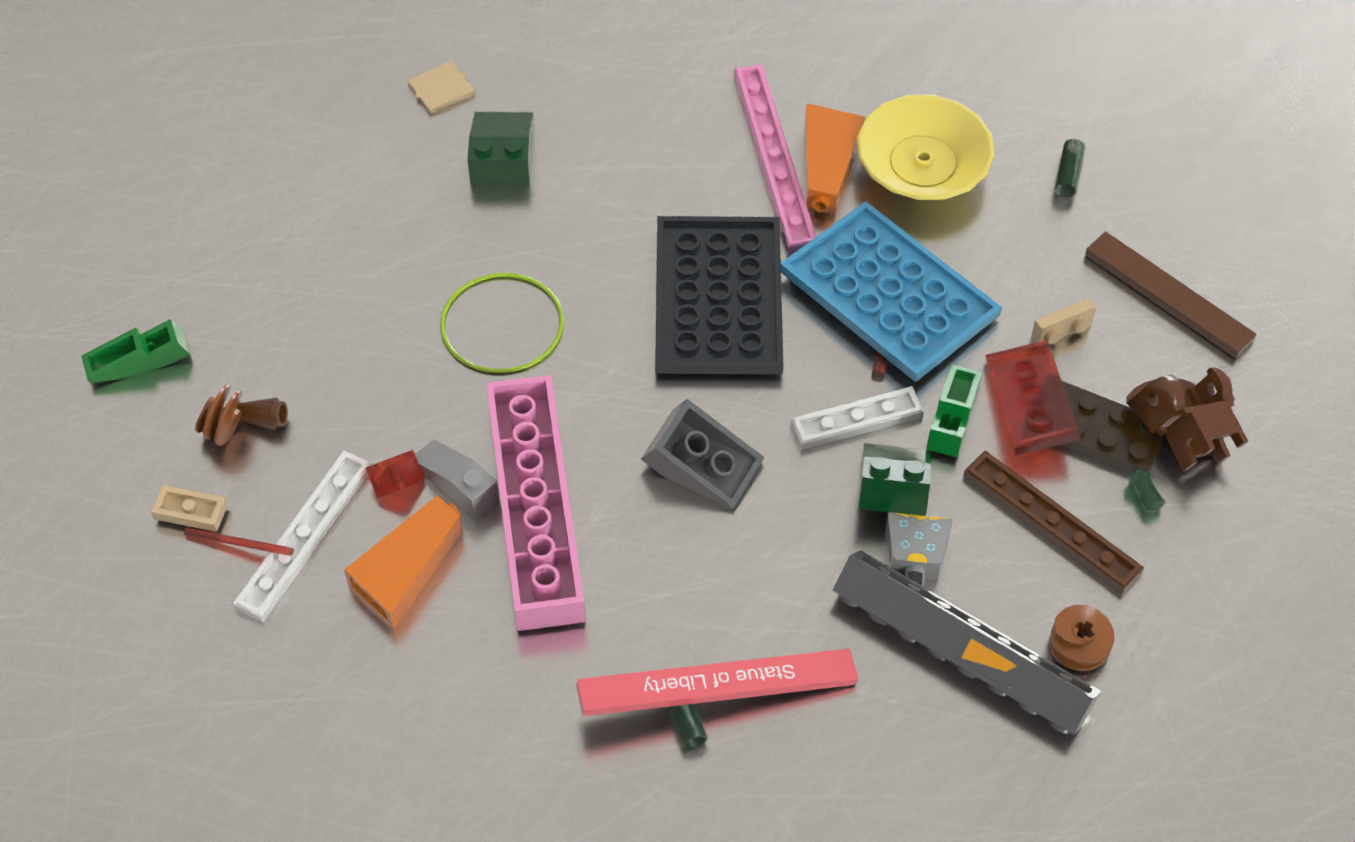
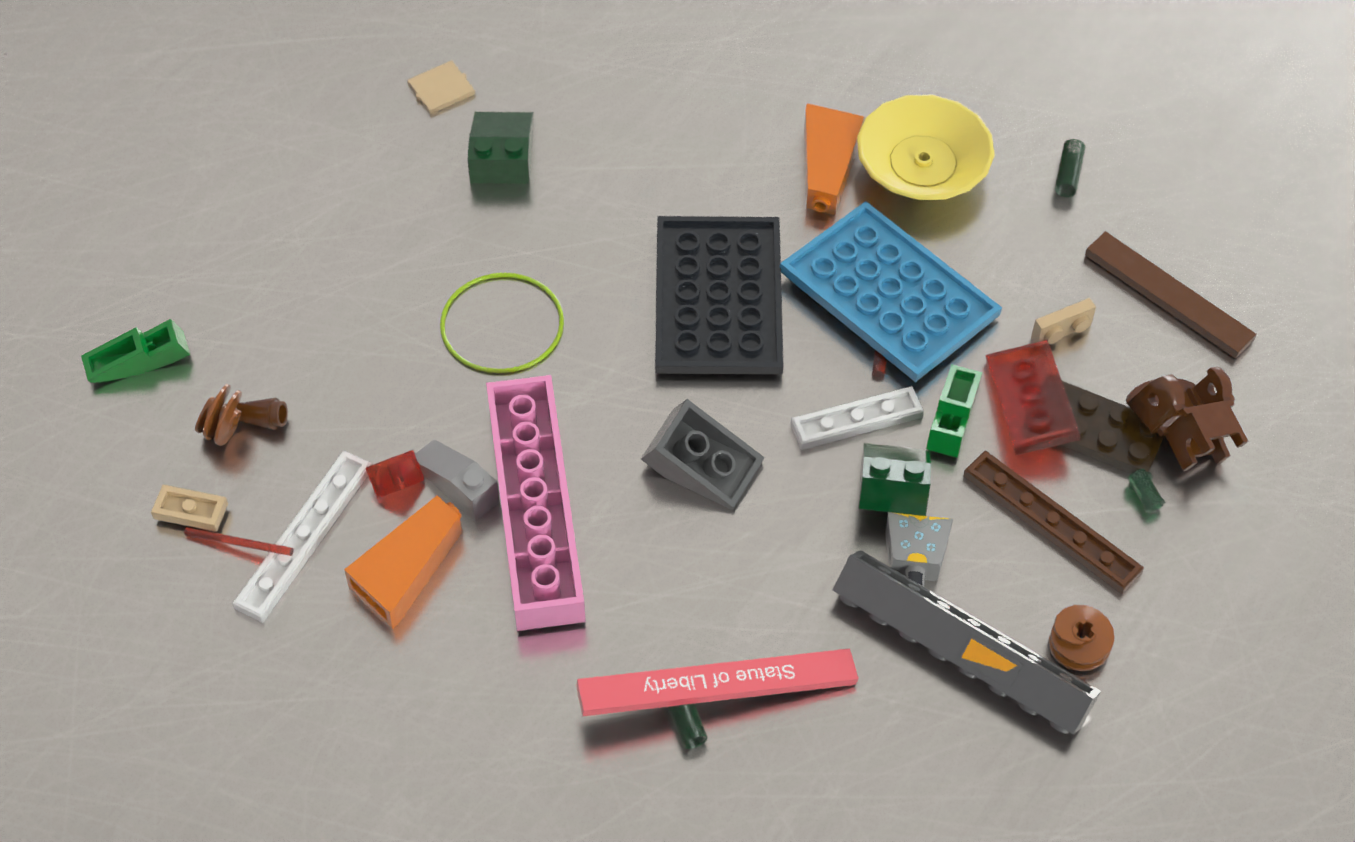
(774, 157): bright pink tile -> none

